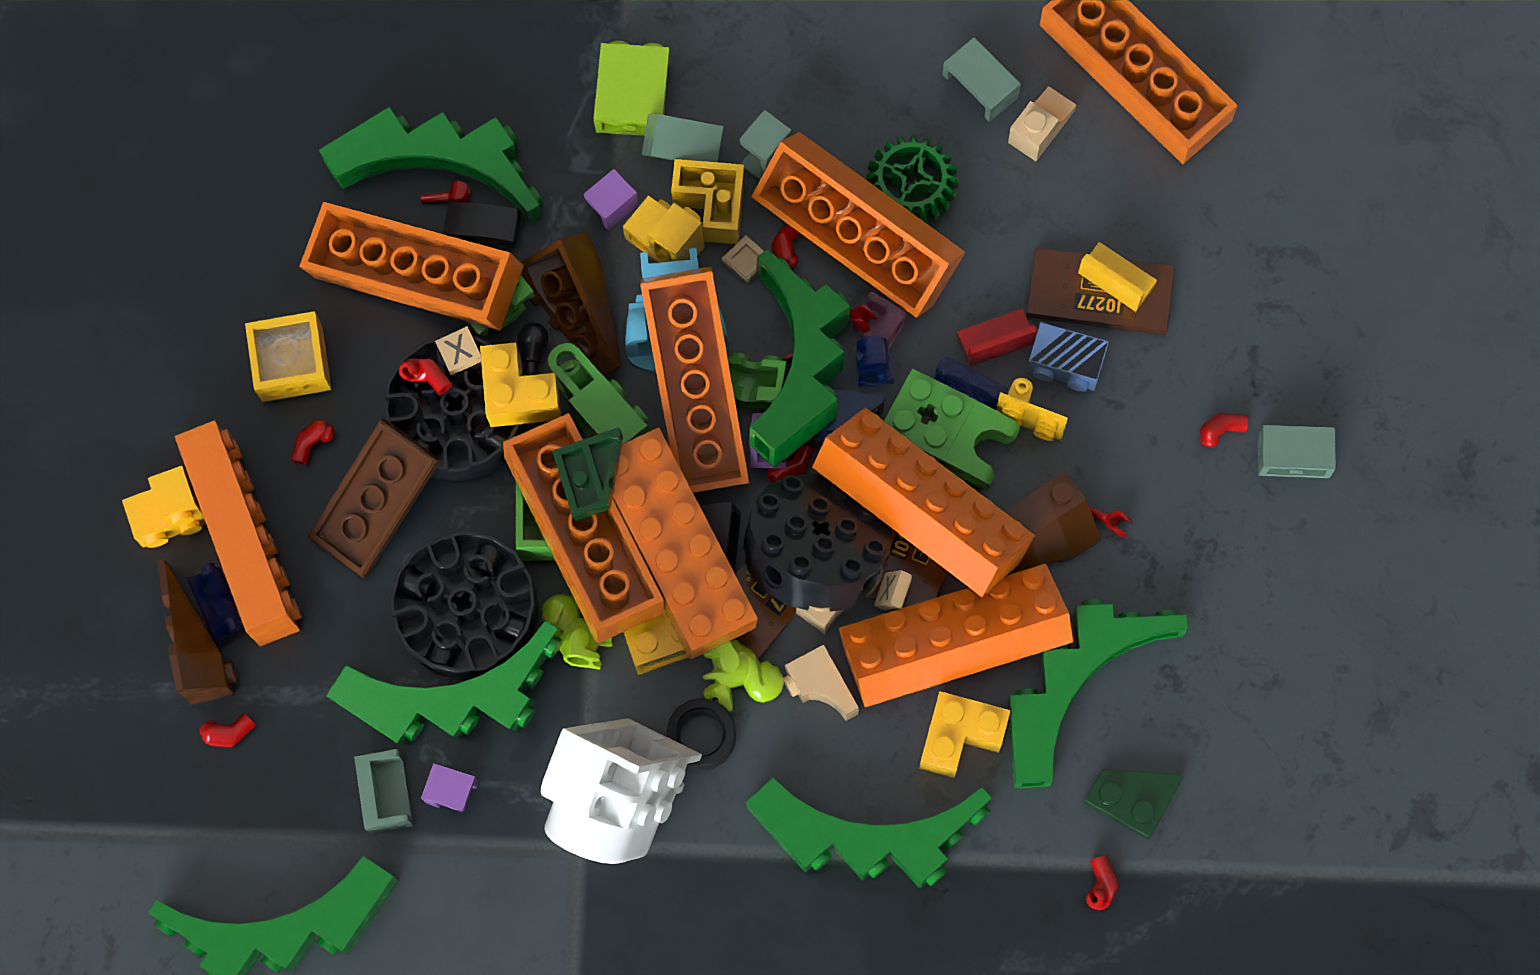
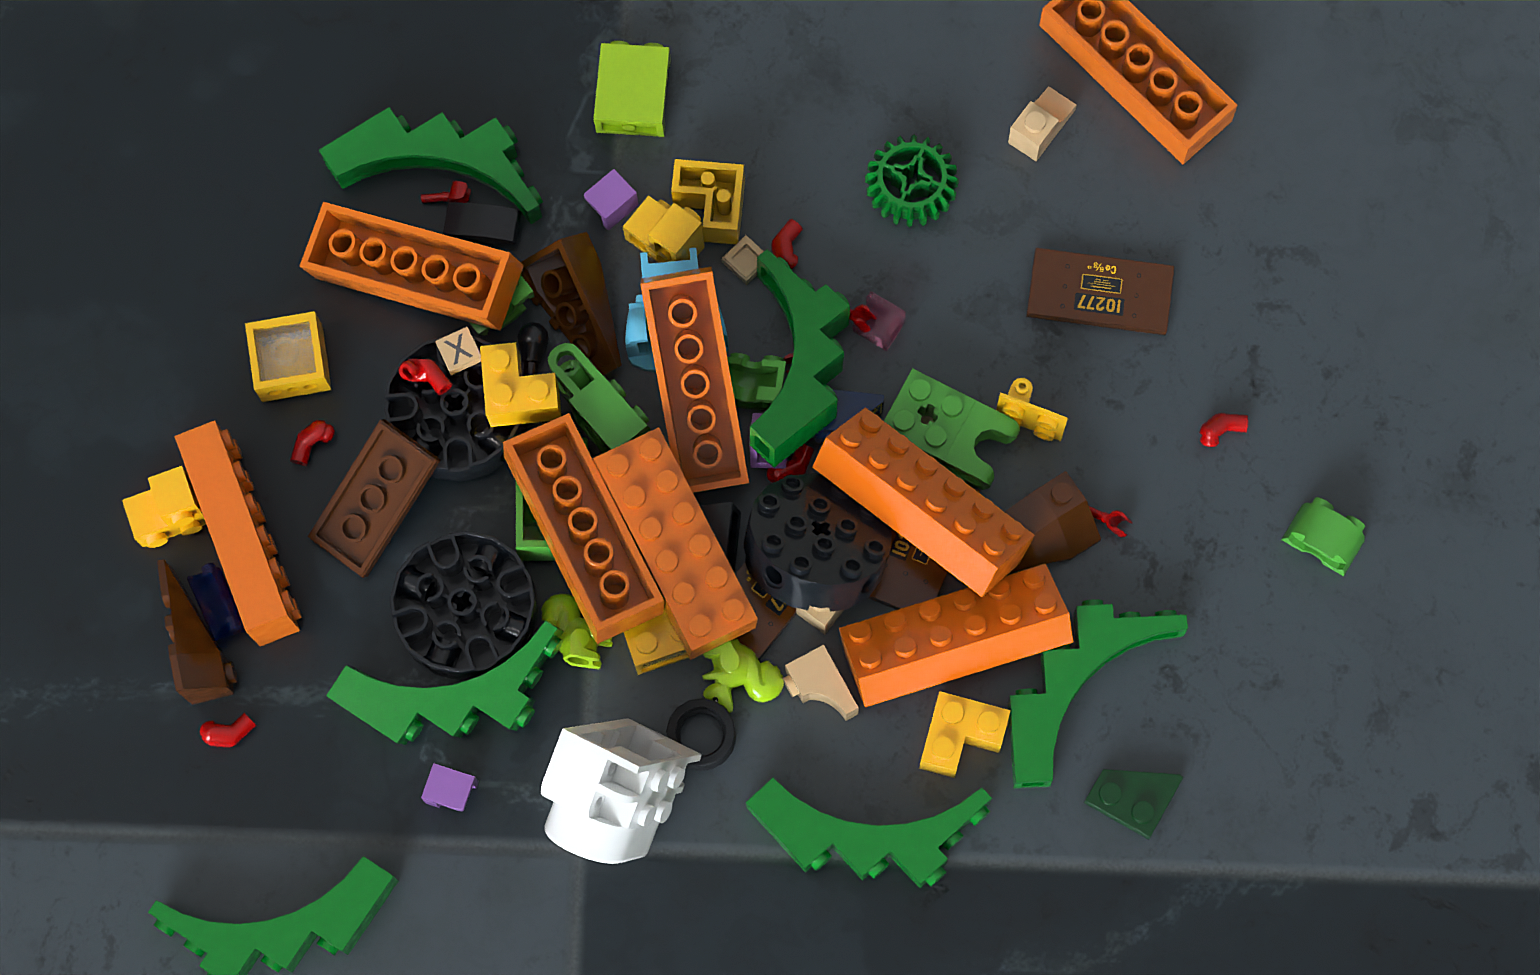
(383, 791): sand green panel -> none
(589, 472): dark green wing -> none
(681, 139): sand green panel -> none
(762, 141): sand green panel -> none
(857, 224): orange brick -> none
(873, 361): clear blue leg -> none
(893, 590): tan tile -> none
(969, 382): clear blue hinge -> none
(983, 77): sand green panel -> none
(996, 337): red panel -> none
(1067, 357): brick -> none
(1105, 885): red arm -> none
(1117, 276): yellow panel -> none
(1296, 451): sand green panel -> none
(1326, 534): none -> bright green cylinder

